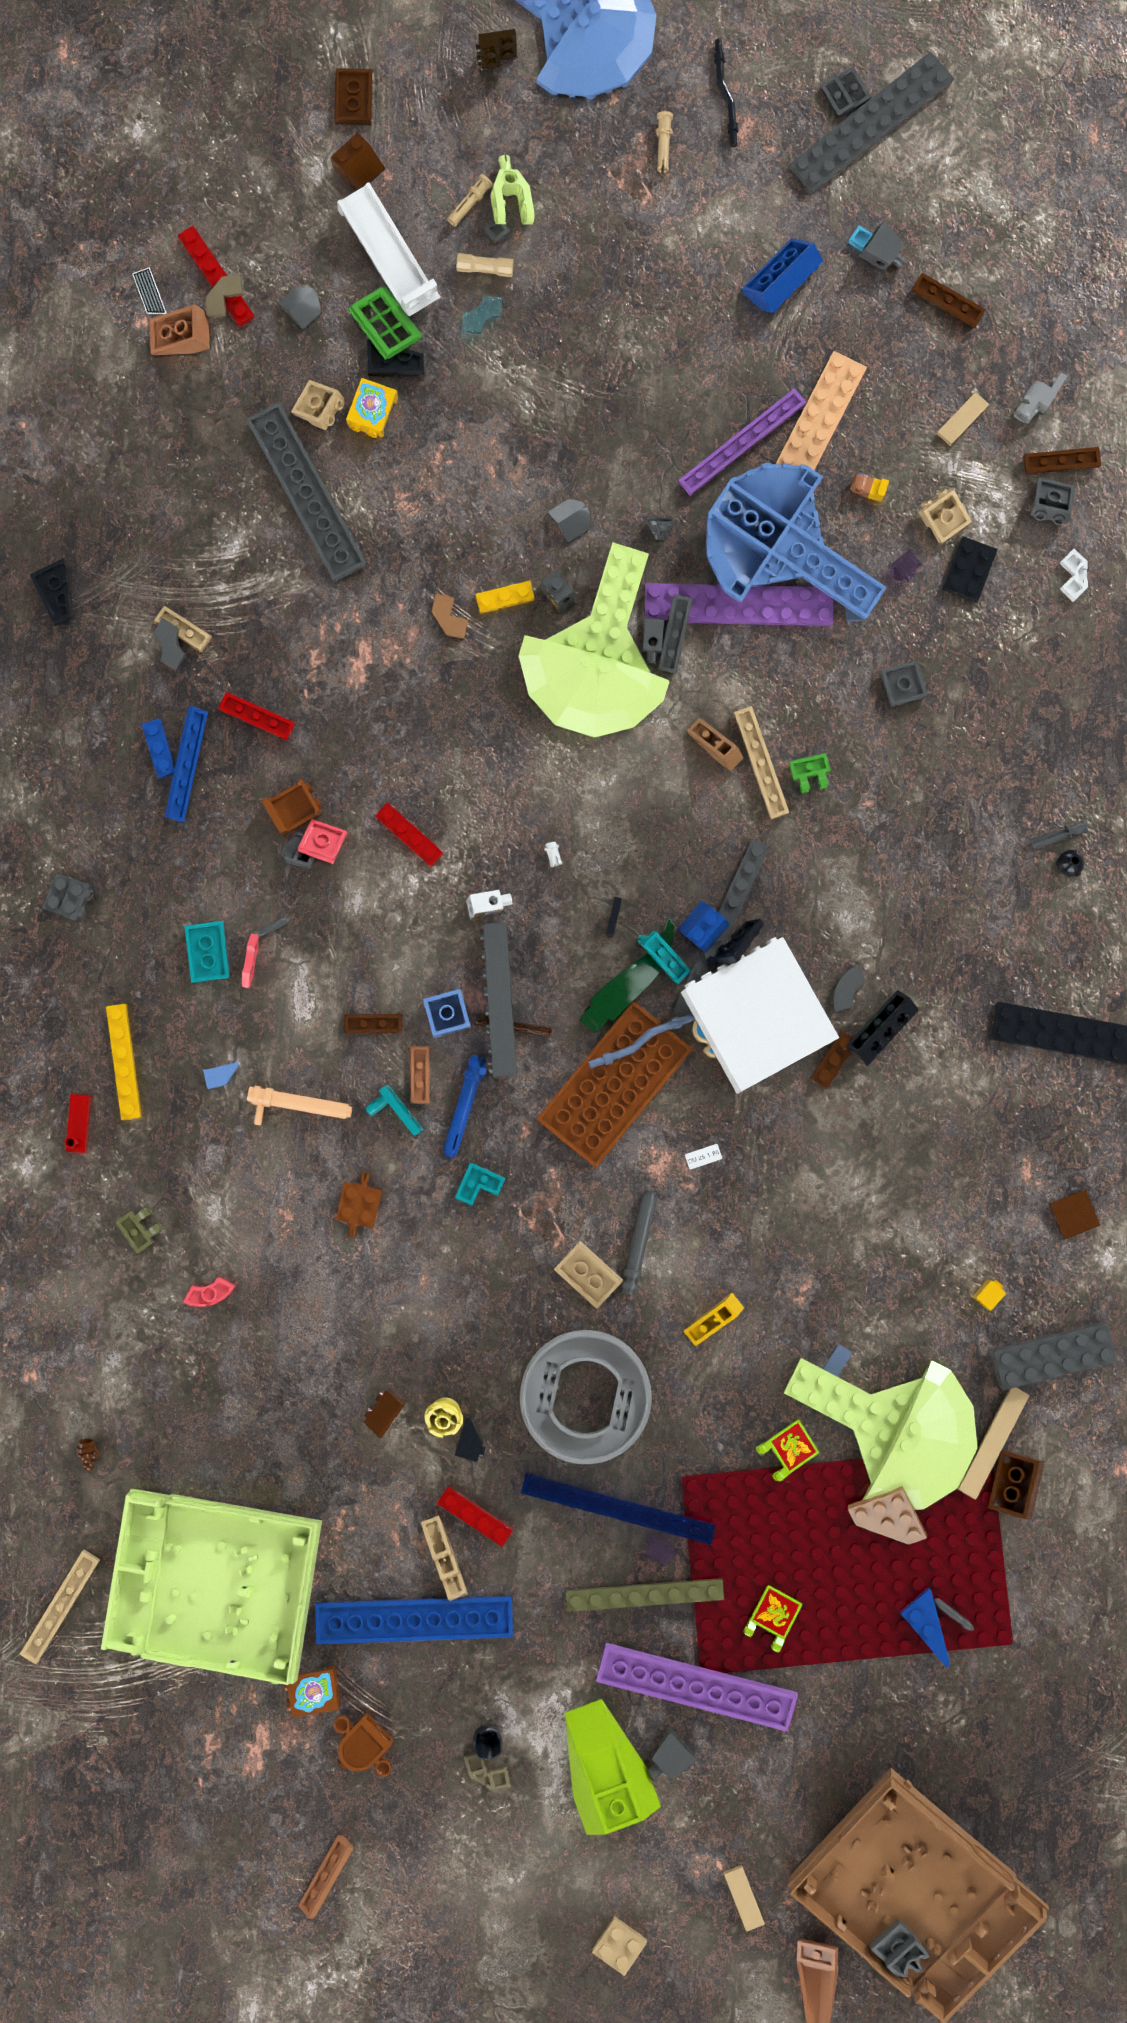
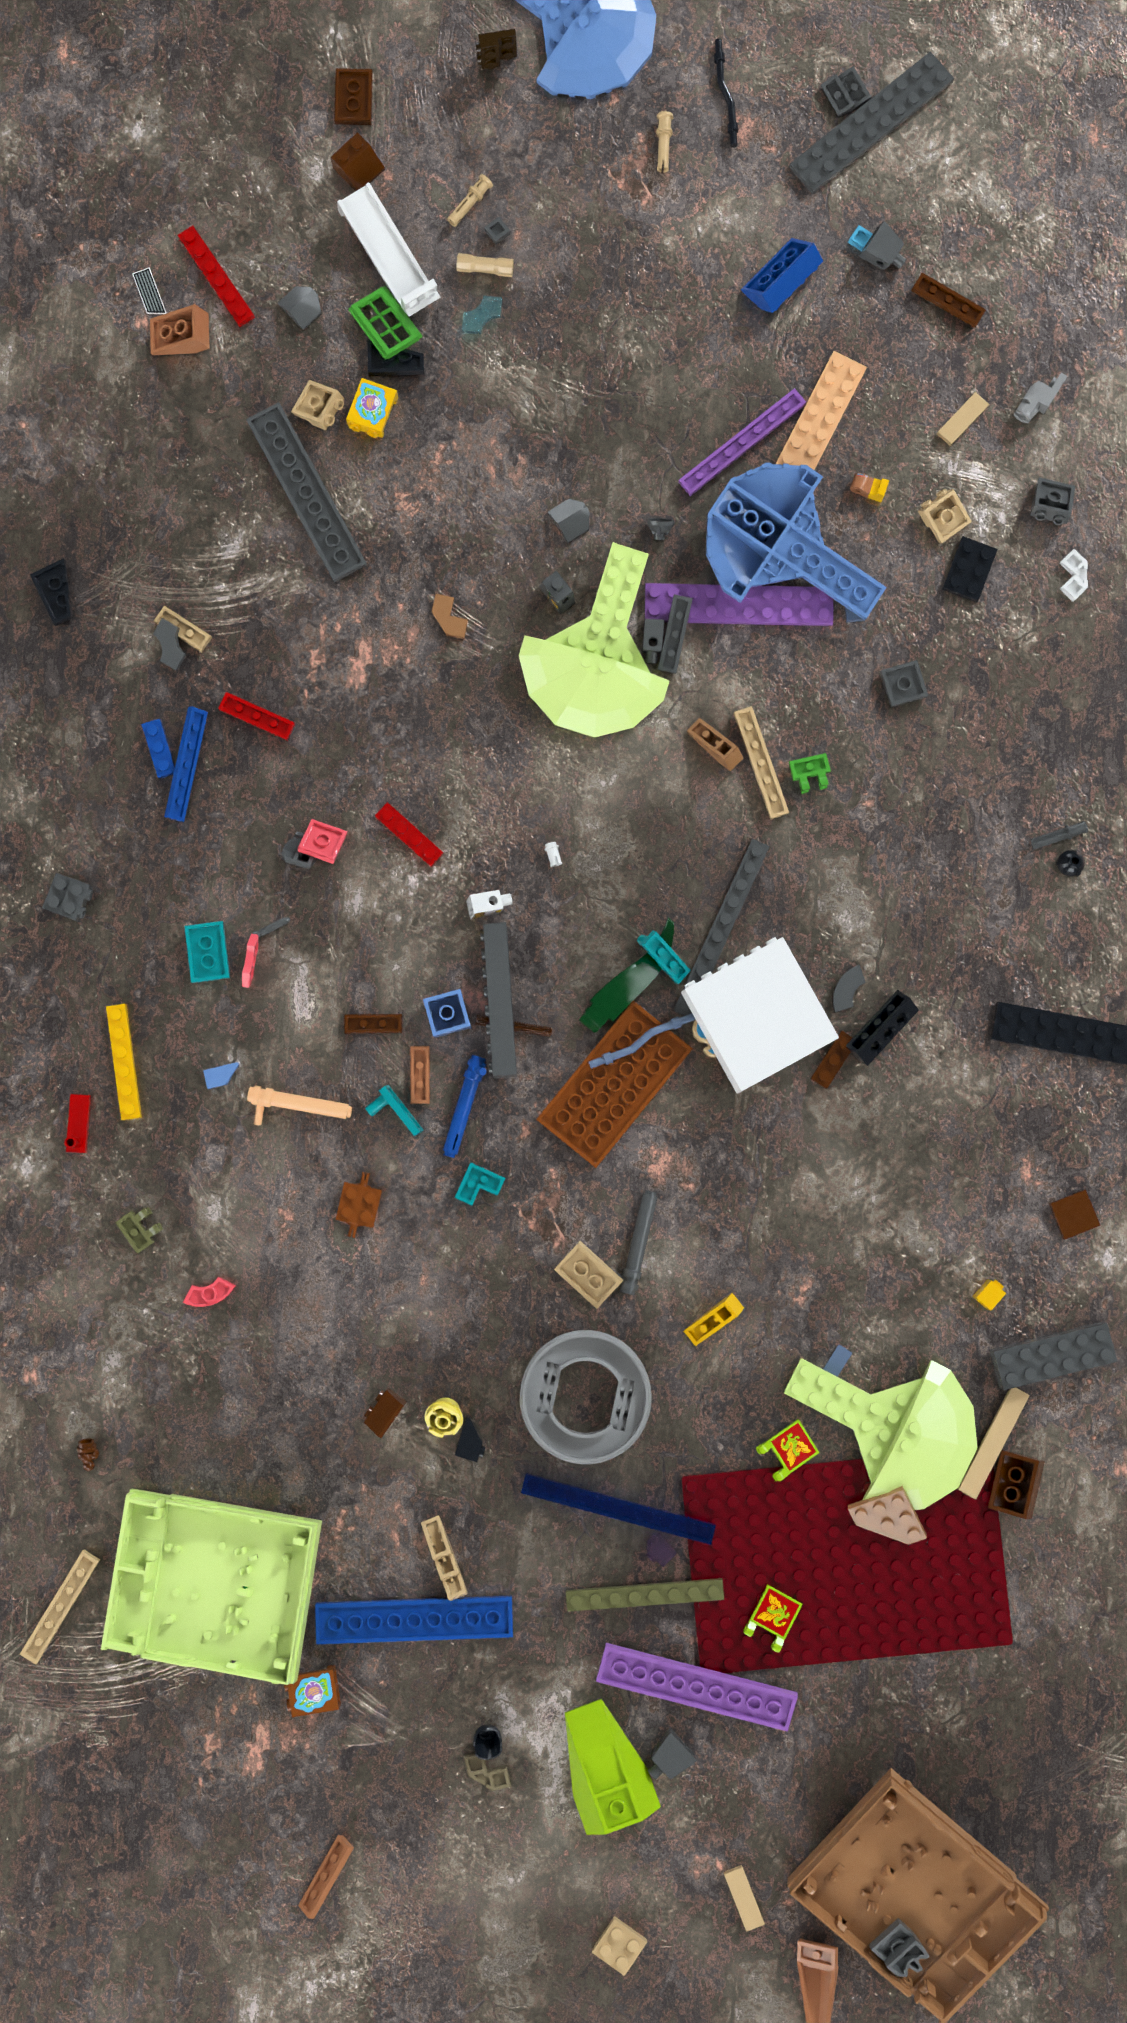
(226, 287): dark tan tile -> none
(293, 807): dark orange panel -> none
(363, 1745): dark orange piece -> none
(475, 1516): red plate -> none
(505, 597): yellow plate -> none
(510, 183): yellowish green piece -> none
(613, 917): black tile -> none
(703, 926): blue slope -> none
(703, 1156): white sticker -> none
(740, 942): black wing -> none
(905, 567): clear purple brick -> none
(924, 1620): blue wing -> none
(953, 1614): dark grey piece -> none
(1061, 460): reddish brown plate -> none

